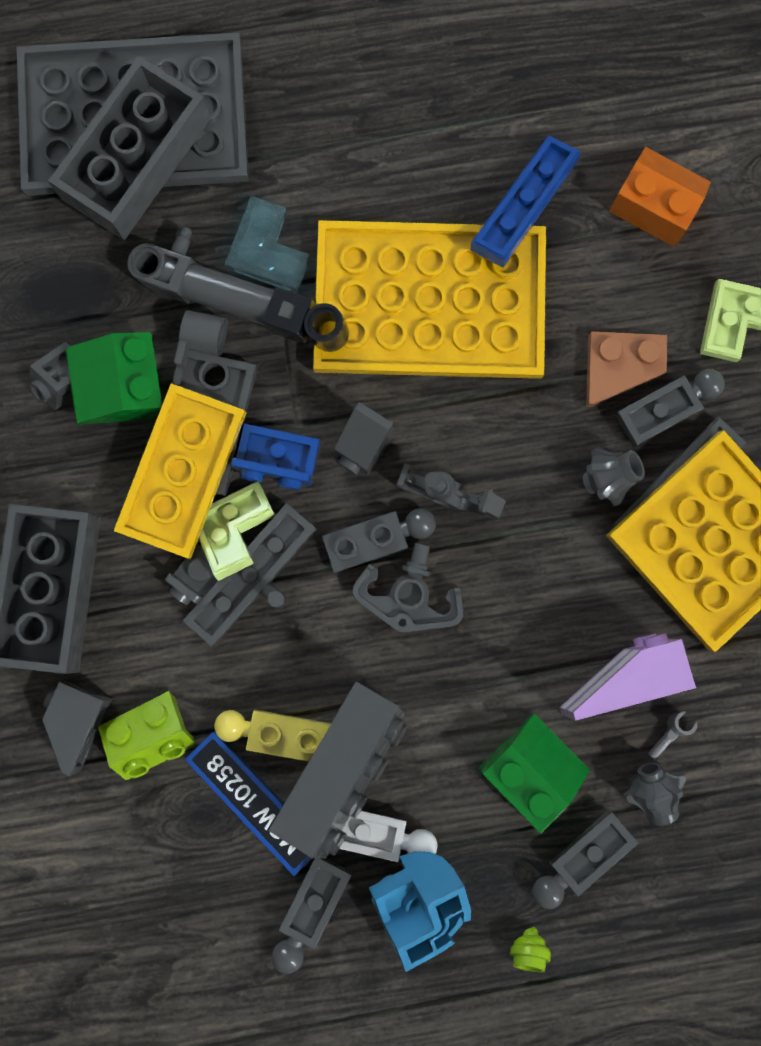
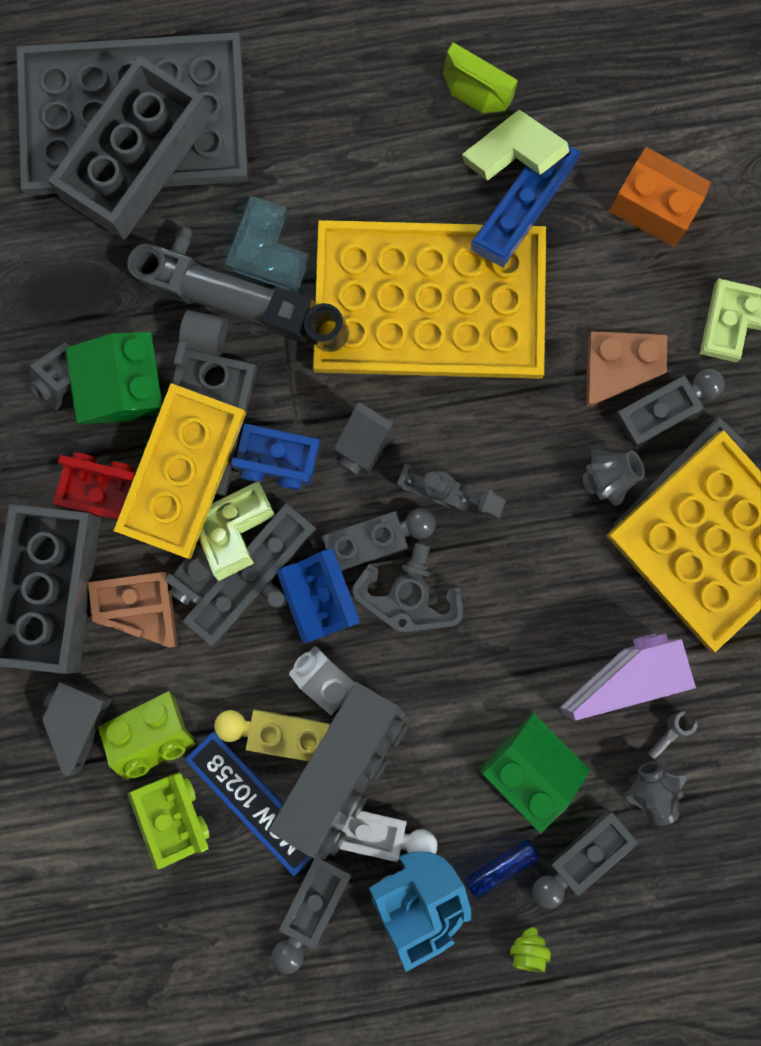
(93, 486): none -> red bracket
(136, 606): none -> nougat wing
(169, 820): none -> lime bracket
(318, 596): none -> blue bracket
(321, 680): none -> white bracket
(477, 81): none -> lime slope
(502, 868): none -> clear blue axle
(516, 138): none -> yellowish green tile

